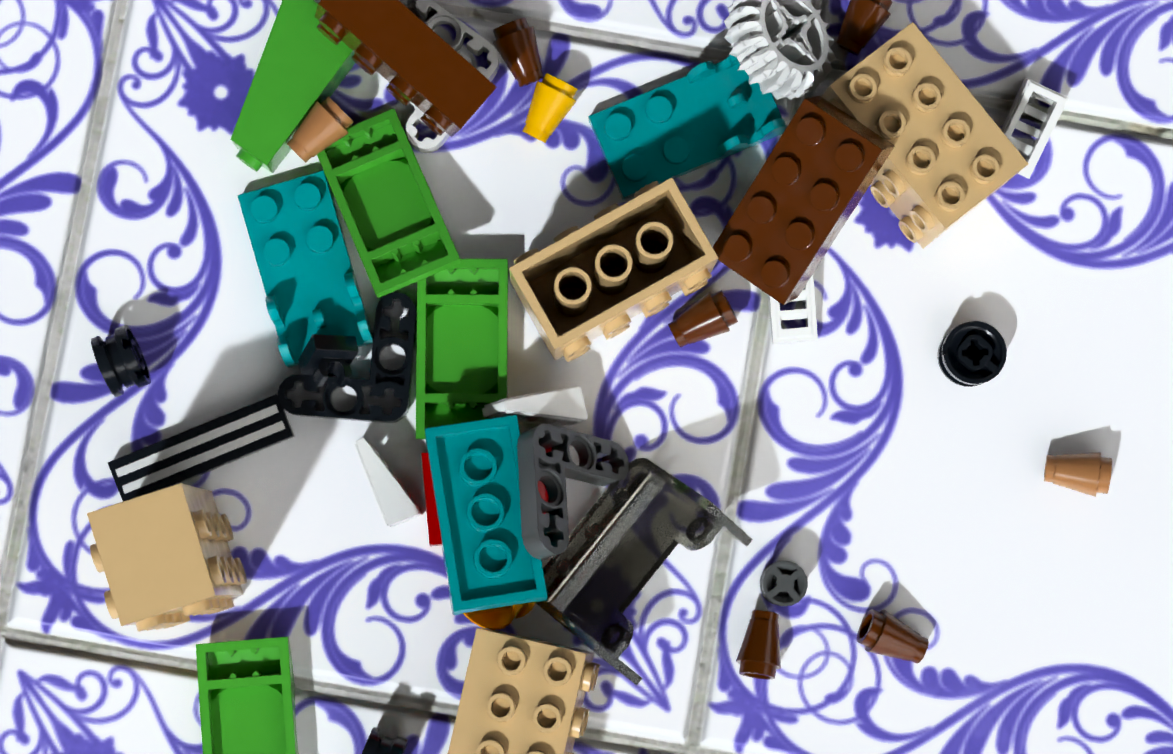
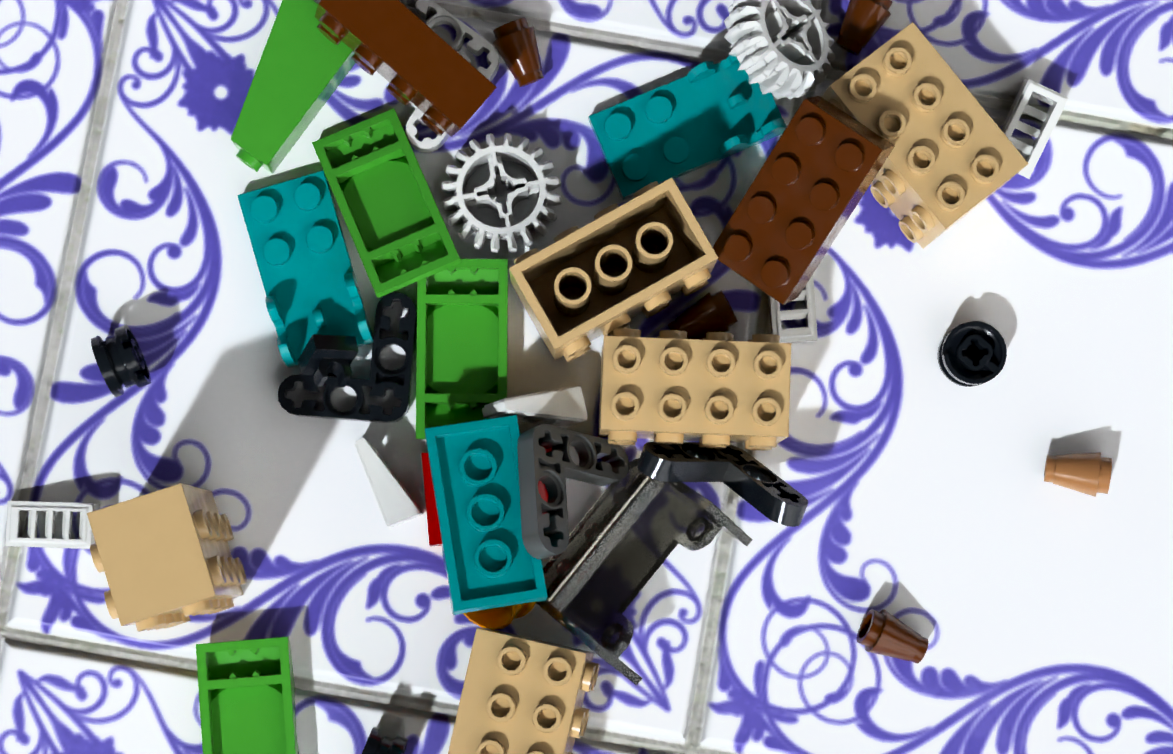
(13, 520): none -> white slope
(201, 449): black tile -> none
(320, 129): medium nougat cone -> none
(521, 190): none -> white gear
(548, 107): yellow cone -> none
(694, 389): none -> tan brick
(731, 466): none -> black beam
(760, 647): reddish brown cone -> none
(789, 579): dark grey wheel -> none

